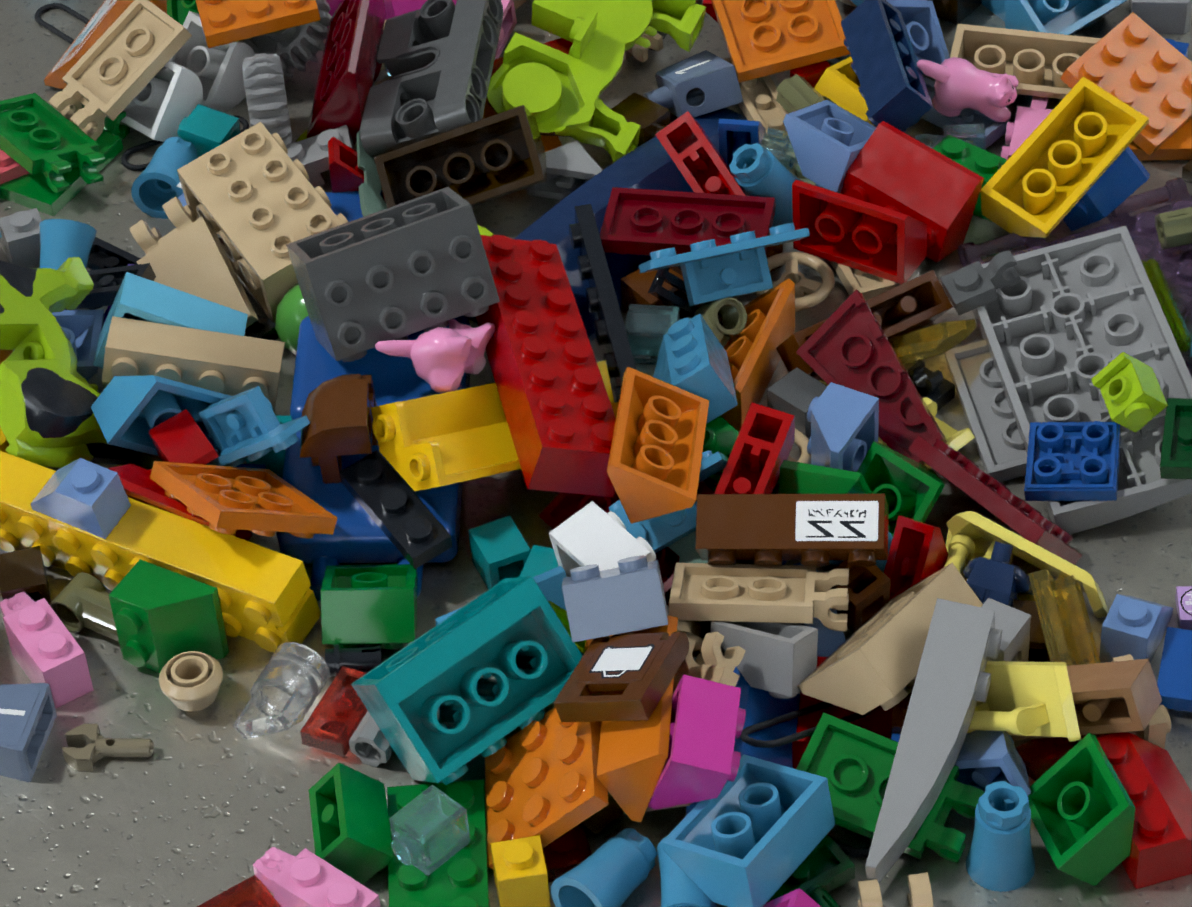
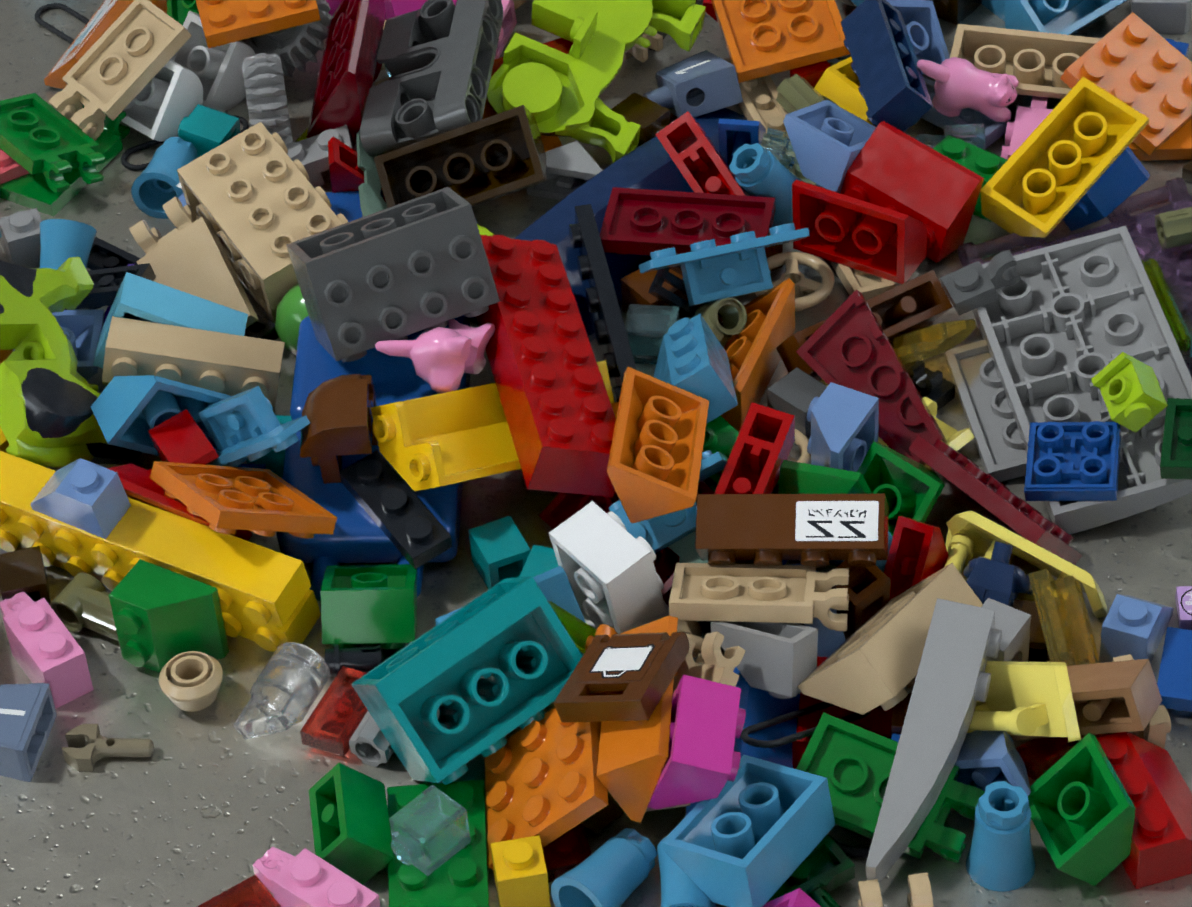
(614, 599): sand blue brick -> none

